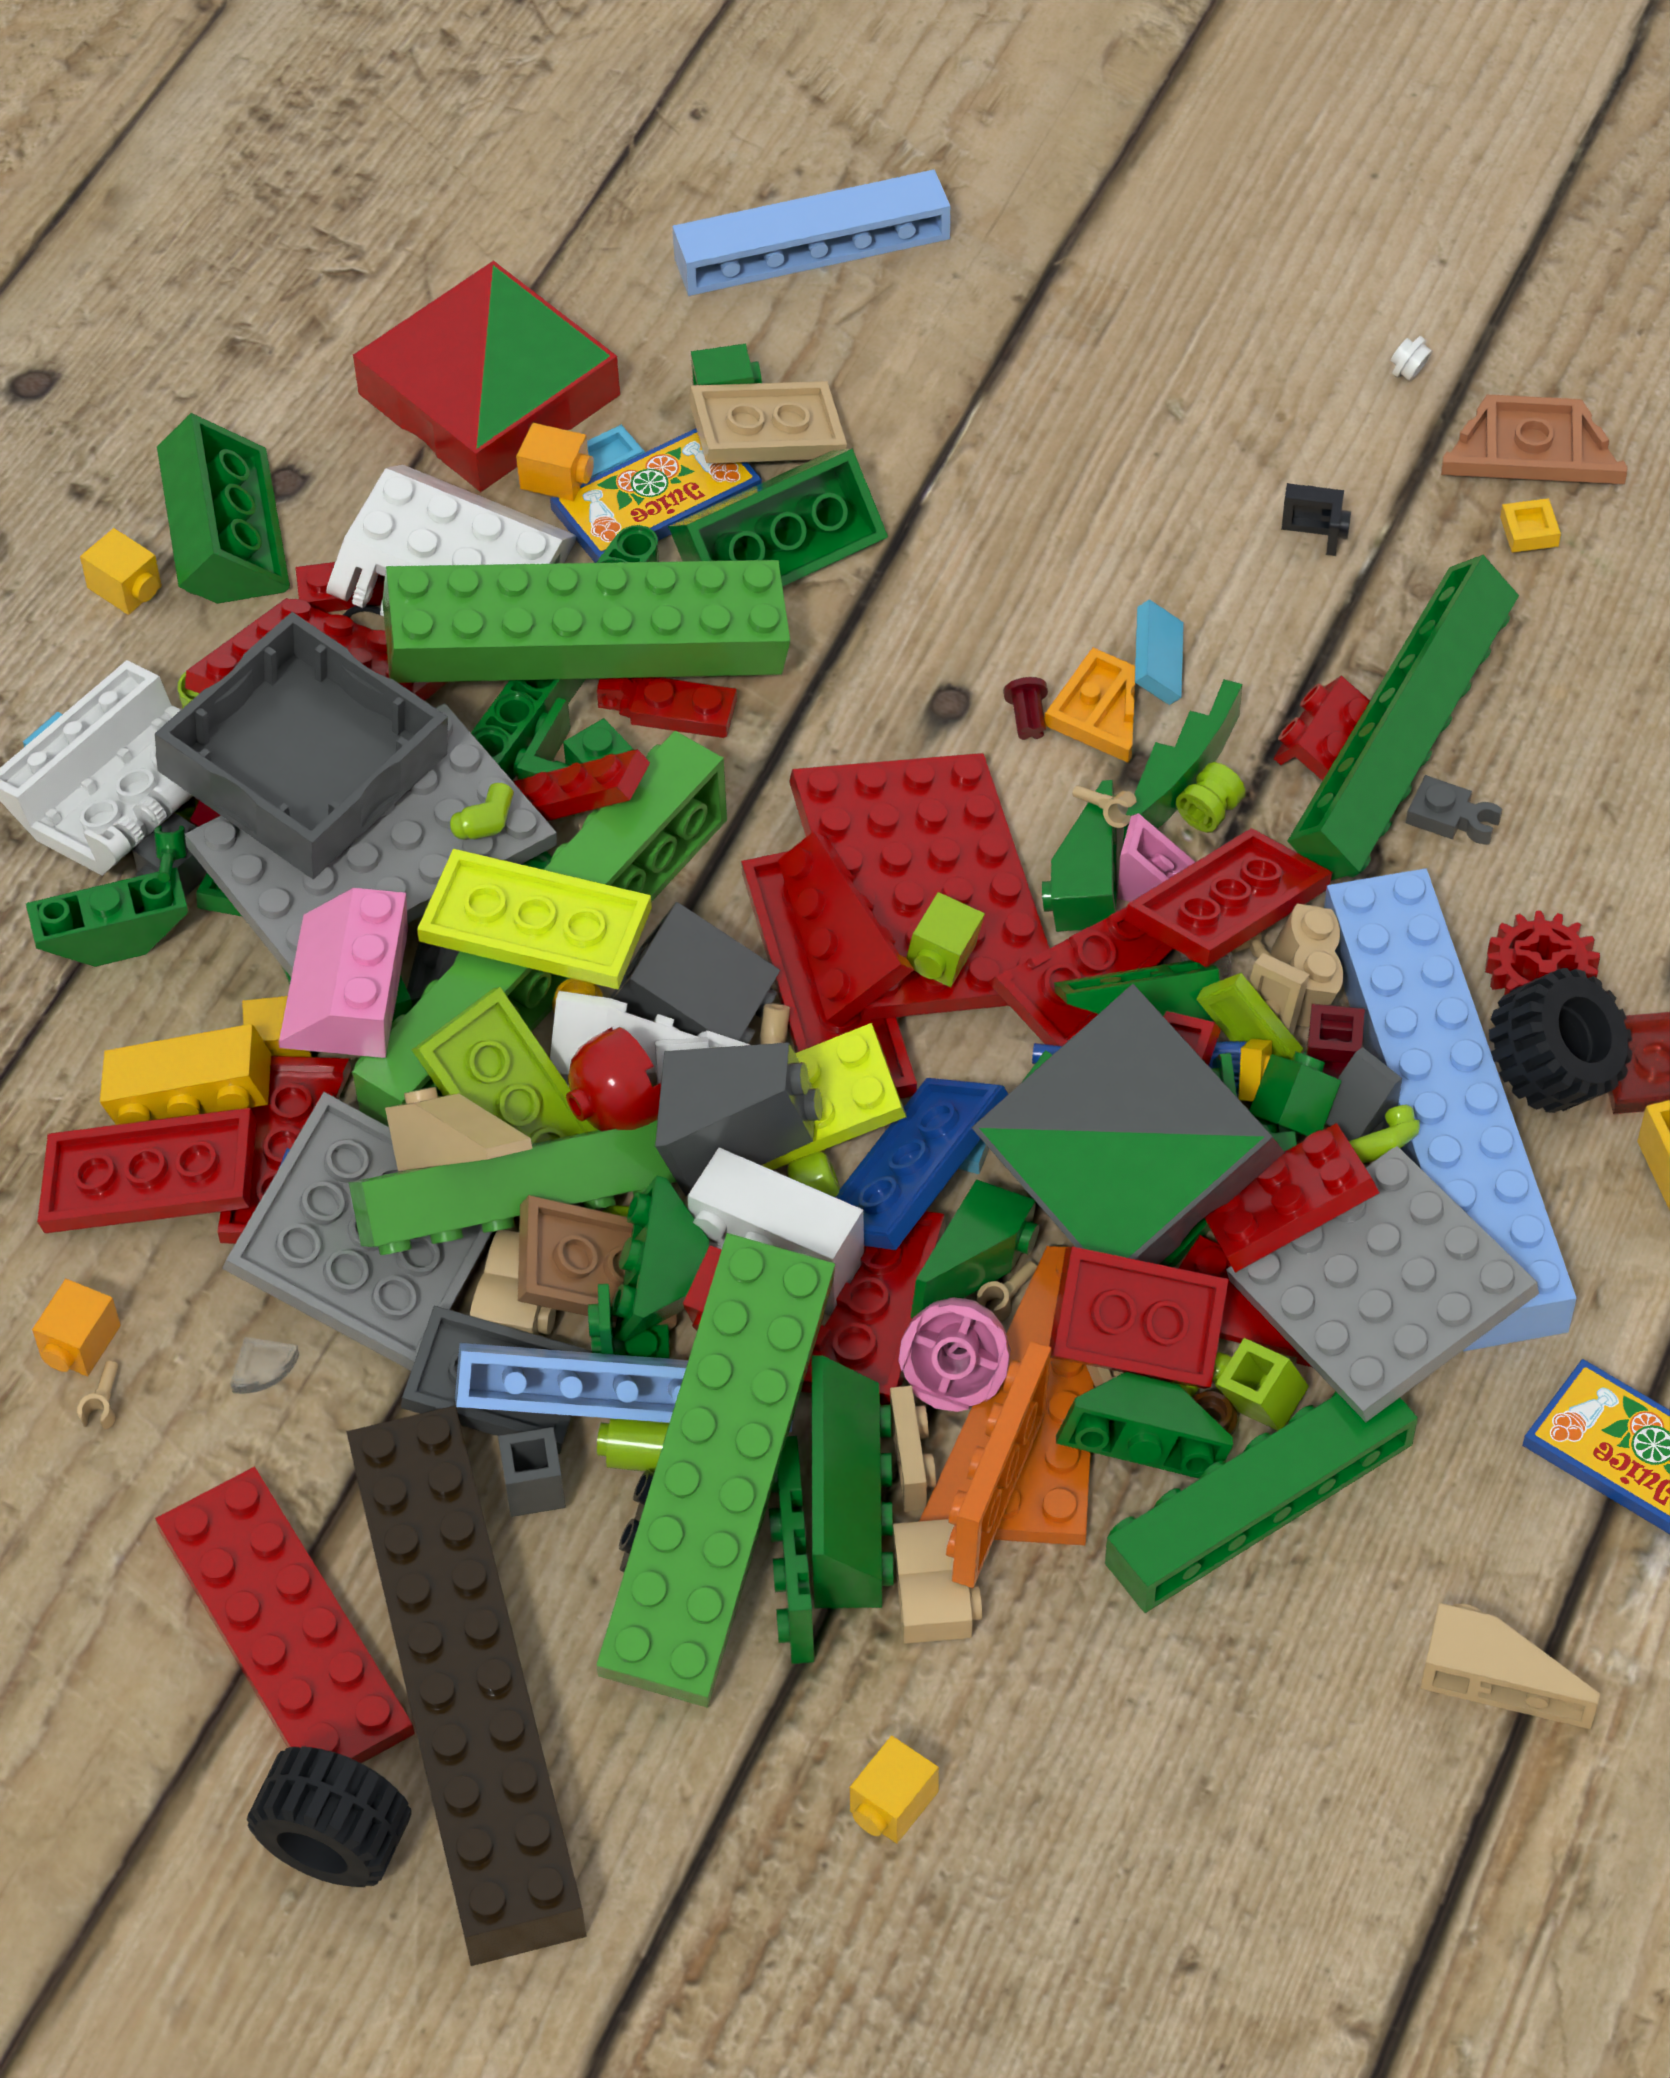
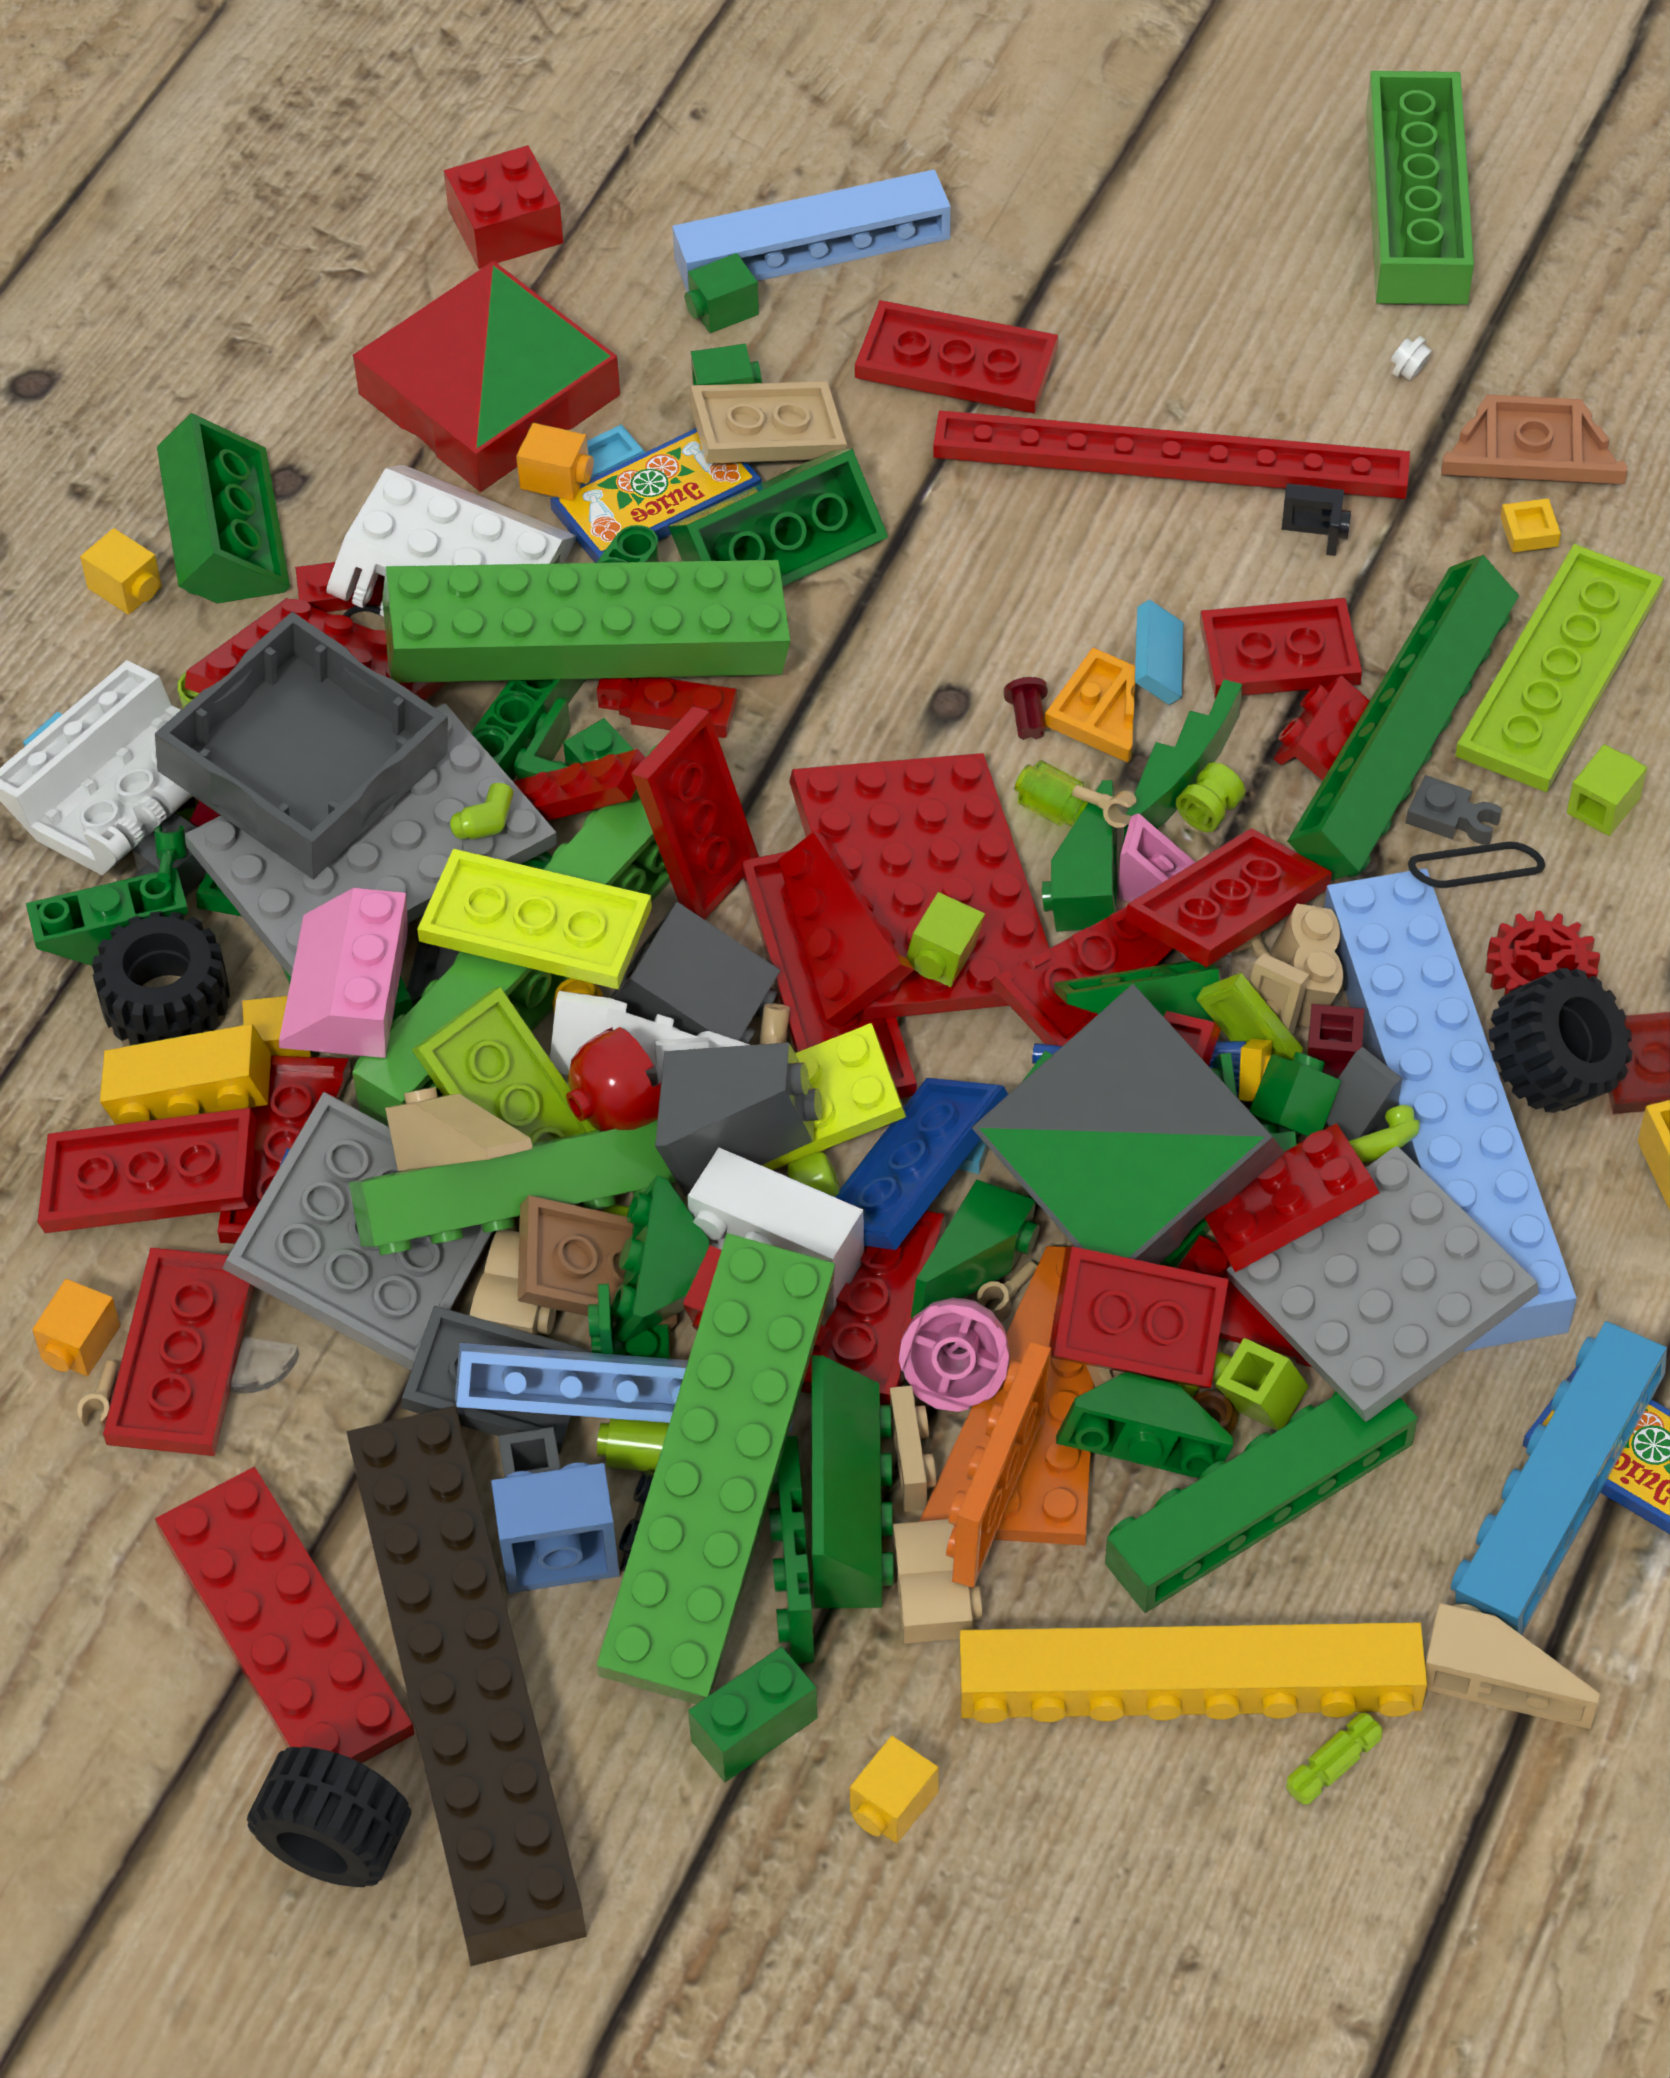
(153, 950): none -> black tyre
(179, 1354): none -> red plate
(503, 206): none -> red brick
(555, 1527): none -> medium blue brick
(695, 813): none -> red plate
(722, 293): none -> green brick
(753, 1714): none -> green brick
(956, 356): none -> red plate
(1049, 793): none -> clear neon green brick
(1170, 454): none -> red plate
(1192, 1671): none -> yellow brick
(1280, 646): none -> red plate
(1334, 1758): none -> lime axle
(1419, 188): none -> bright green brick
(1480, 878): none -> black piece
(1559, 668): none -> lime plate
(1562, 1476): none -> dark azure brick
(1606, 789): none -> lime brick

